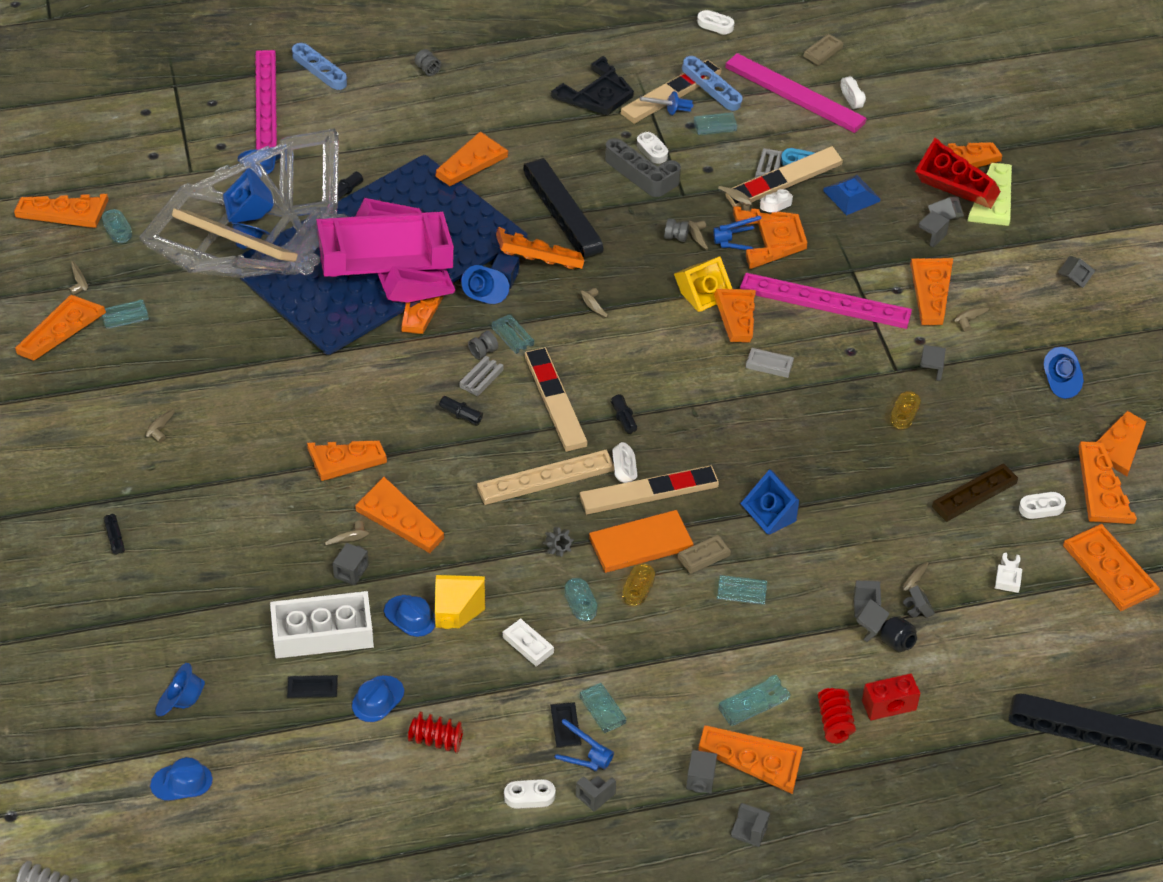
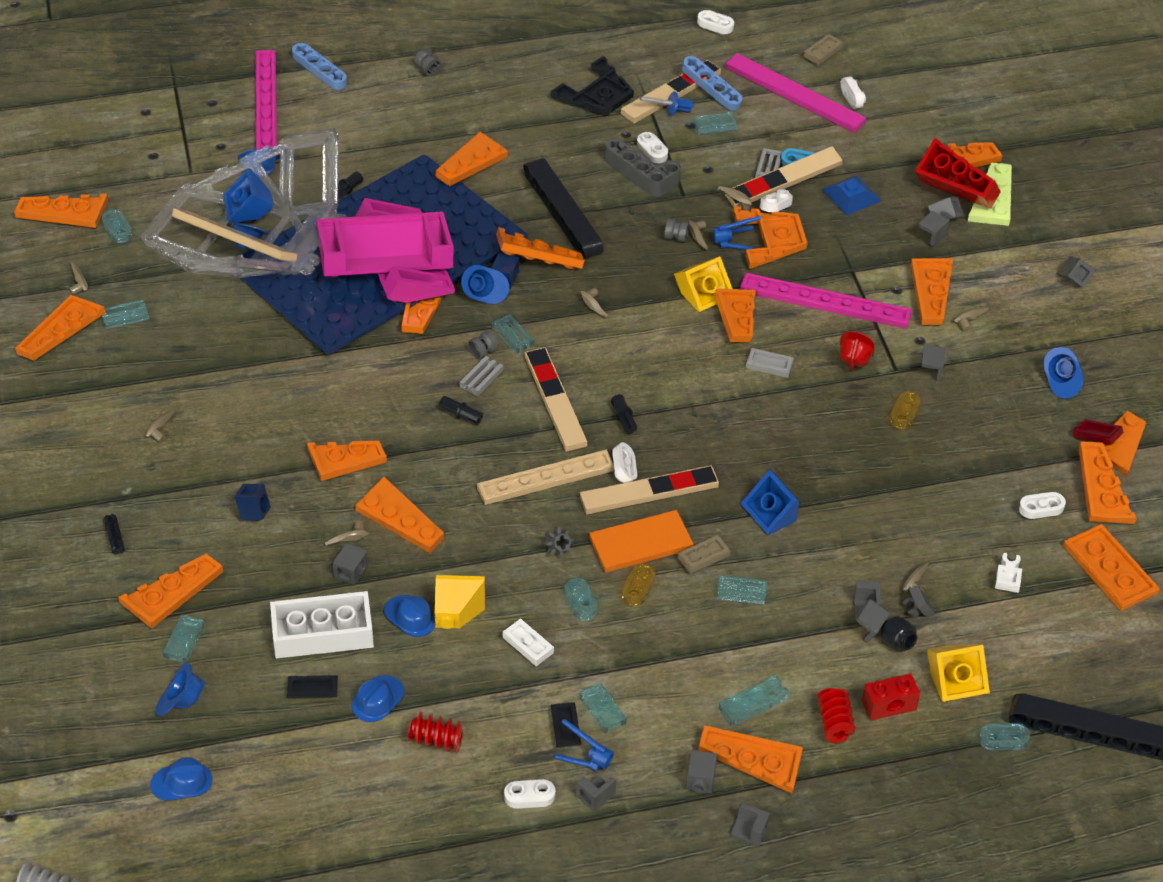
(171, 591): none -> orange wing
(183, 638): none -> clear light blue plate
(252, 502): none -> dark blue brick
(856, 349): none -> red piece
(958, 671): none -> yellow slope
(974, 492): dark brown plate -> none
(1003, 736): none -> clear light blue plate
(1098, 432): none -> dark red tile

